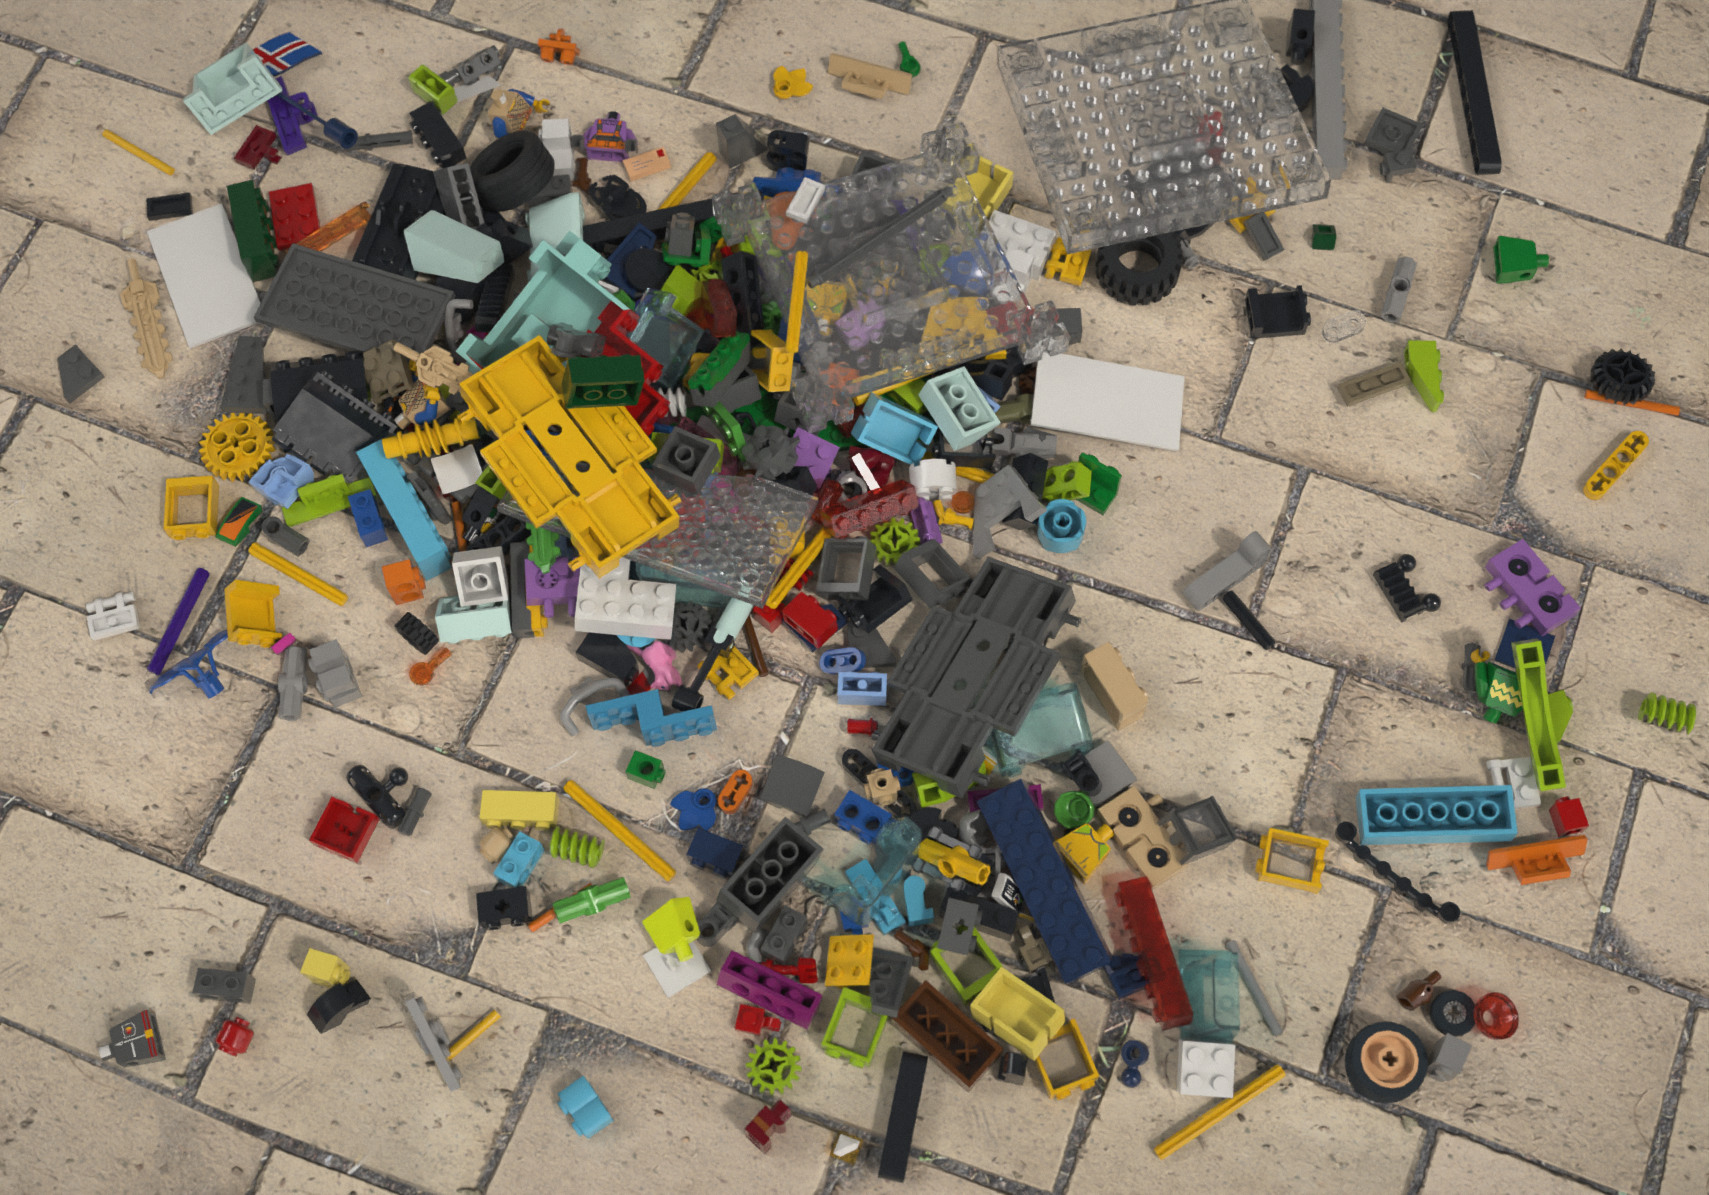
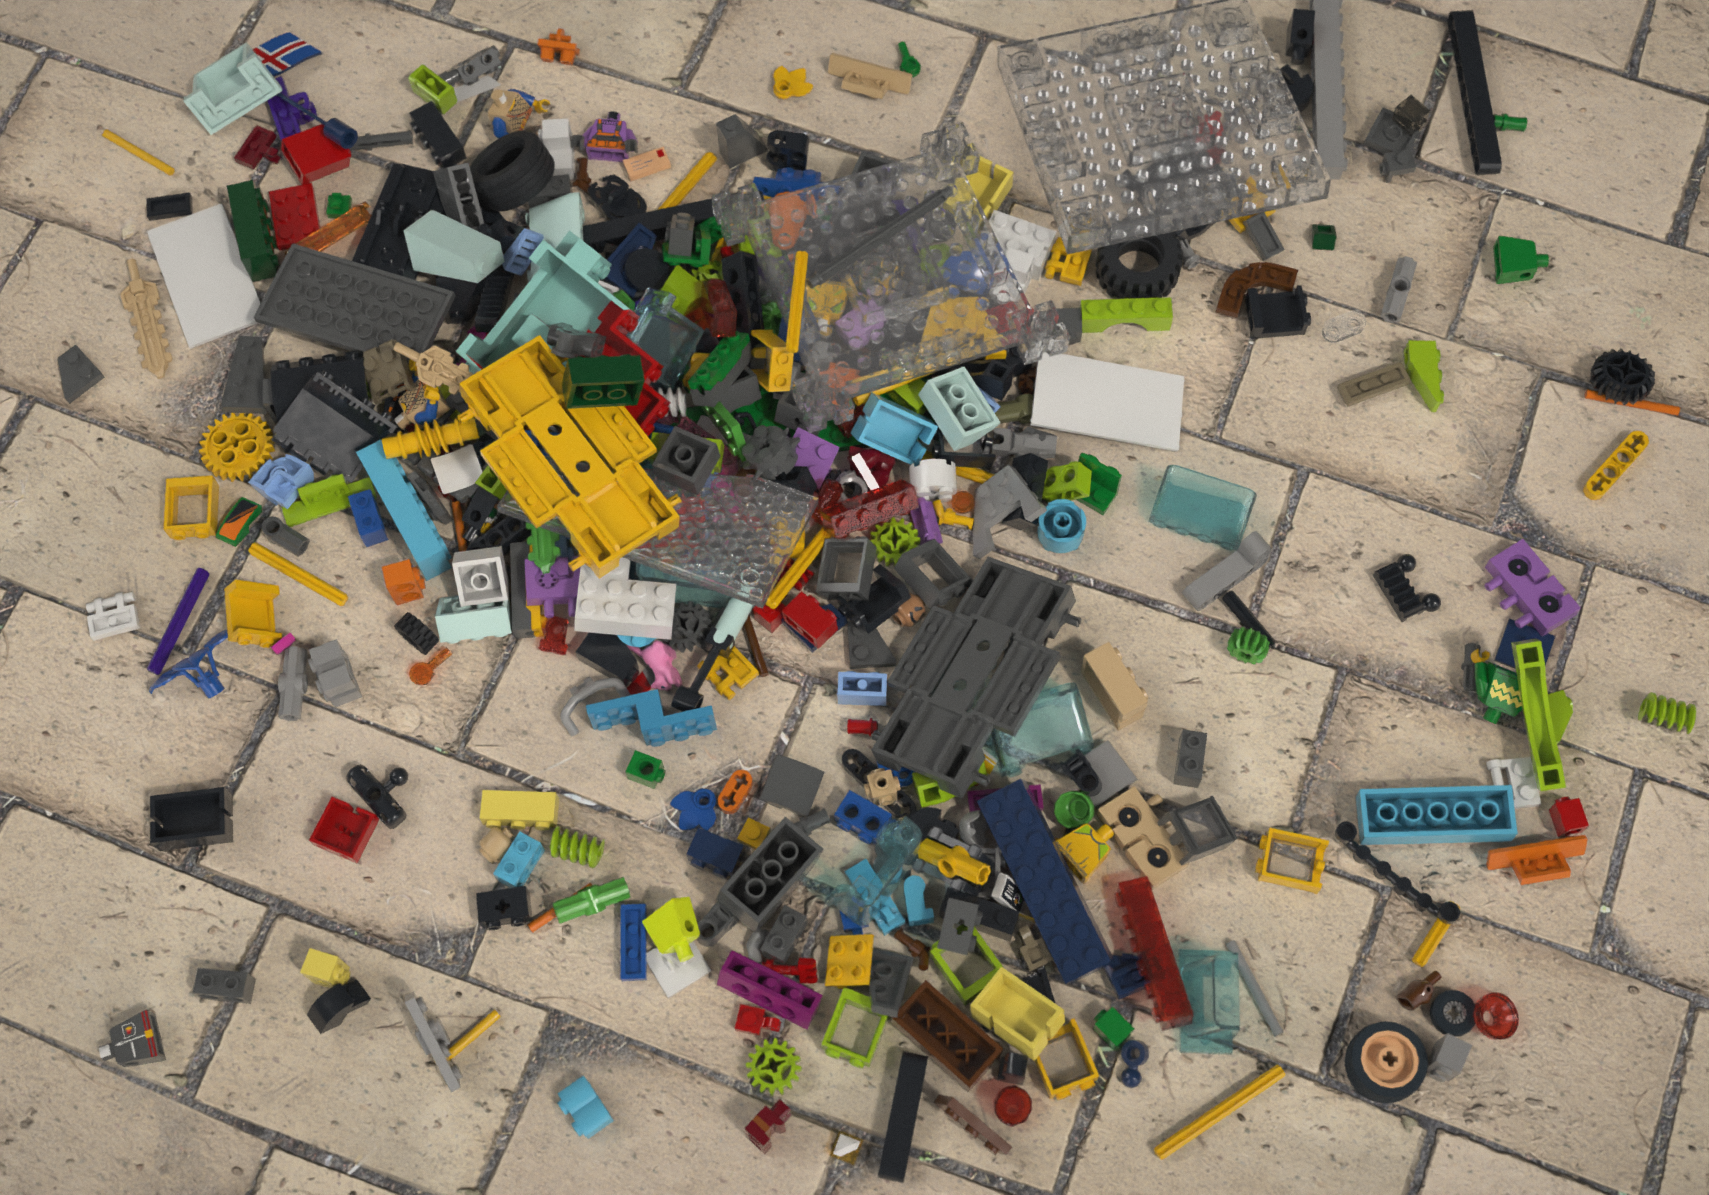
(191, 819): none -> black piece
(234, 1036): red head -> none
(314, 154): none -> red brick
(338, 205): none -> green tile
(414, 812): dark grey axle -> none
(452, 325): light grey piece -> none
(519, 264): none -> light blue slope
(555, 642): none -> clear red plate
(619, 830): yellow axle -> none
(633, 942): none -> blue plate
(753, 833): none -> yellow plate
(805, 200): white tile -> none
(844, 660): blue plate -> none
(910, 612): none -> medium nougat head
(972, 1124): none -> reddish brown wing
(1012, 1105): none -> clear red hair
(1112, 1027): none -> green brick
(1151, 313): none -> lime arch
(1190, 758): none -> dark grey brick
(1203, 507): none -> clear light blue windscreen
(1206, 1068): white brick -> none
(1248, 645): none -> bright green gear
(1253, 276): none -> reddish brown plate
(1411, 115): none -> clear smoke brick
(1430, 942): none -> yellow axle
(1509, 122): none -> green pin

